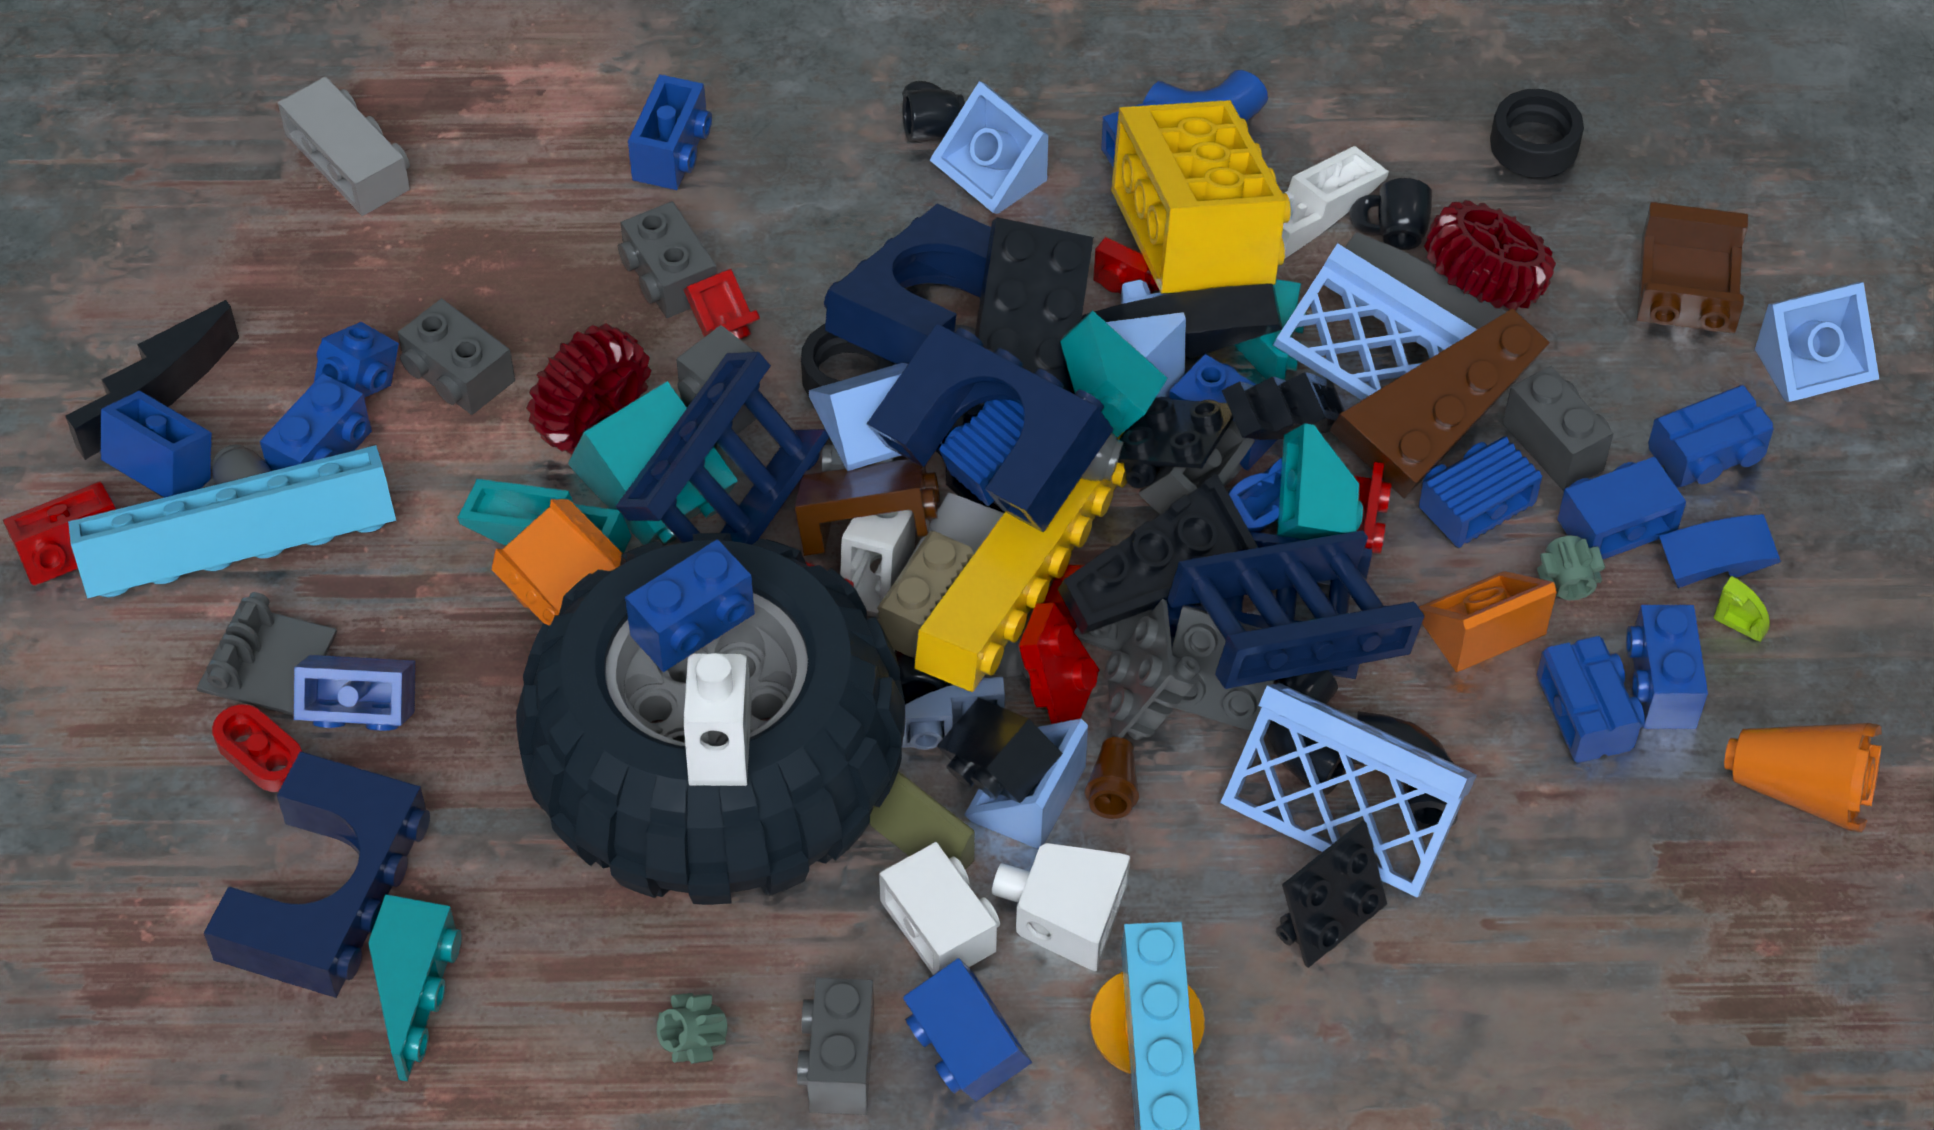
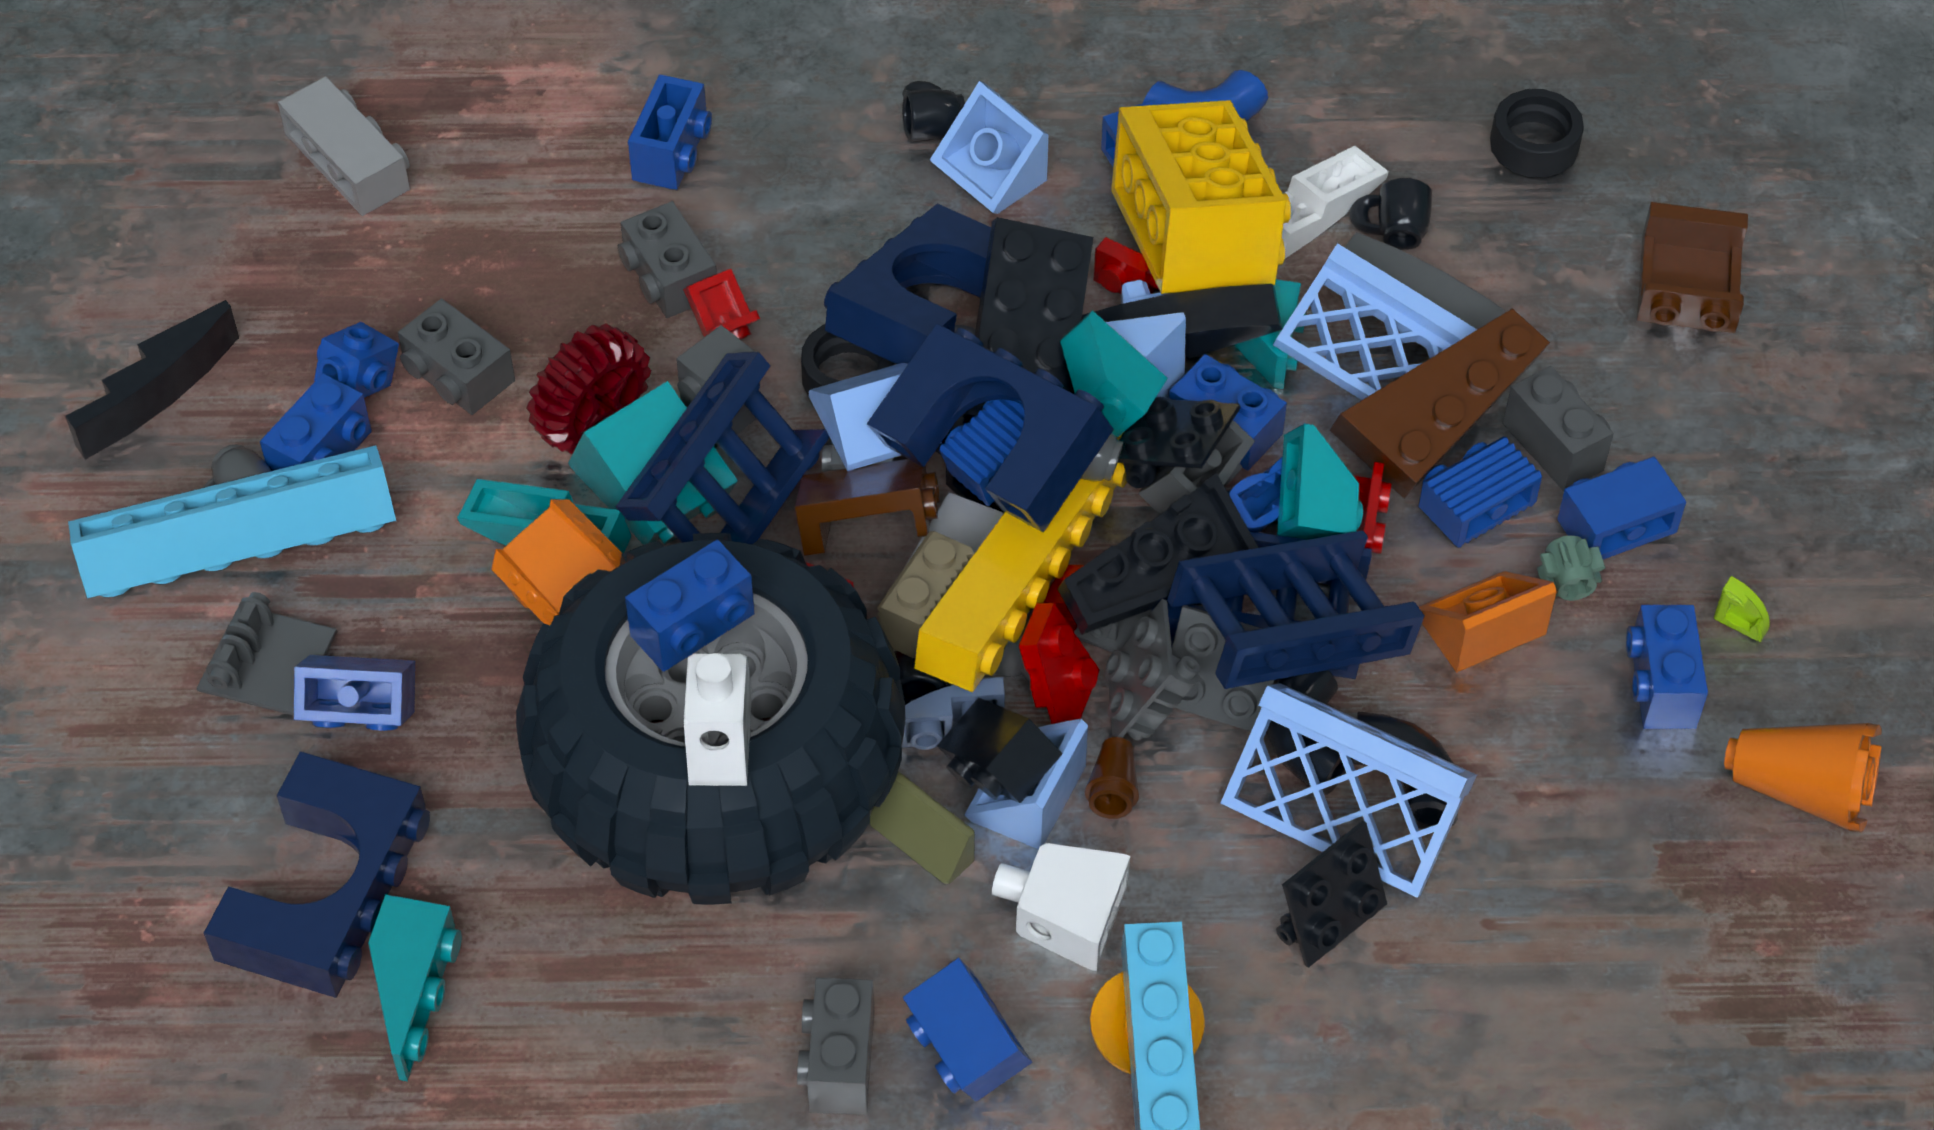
(43, 531): red bracket -> none
(155, 445): blue brick -> none
(261, 752): red plate -> none
(691, 1028): sand green gear -> none
(871, 538): white torso -> none
(938, 909): white brick -> none
(1280, 405): black slope -> none
(1489, 255): dark red gear -> none
(1590, 698): blue brick -> none
(1711, 437): blue brick -> none
(1720, 546): blue slope -> none
(1818, 342): light blue slope -> none

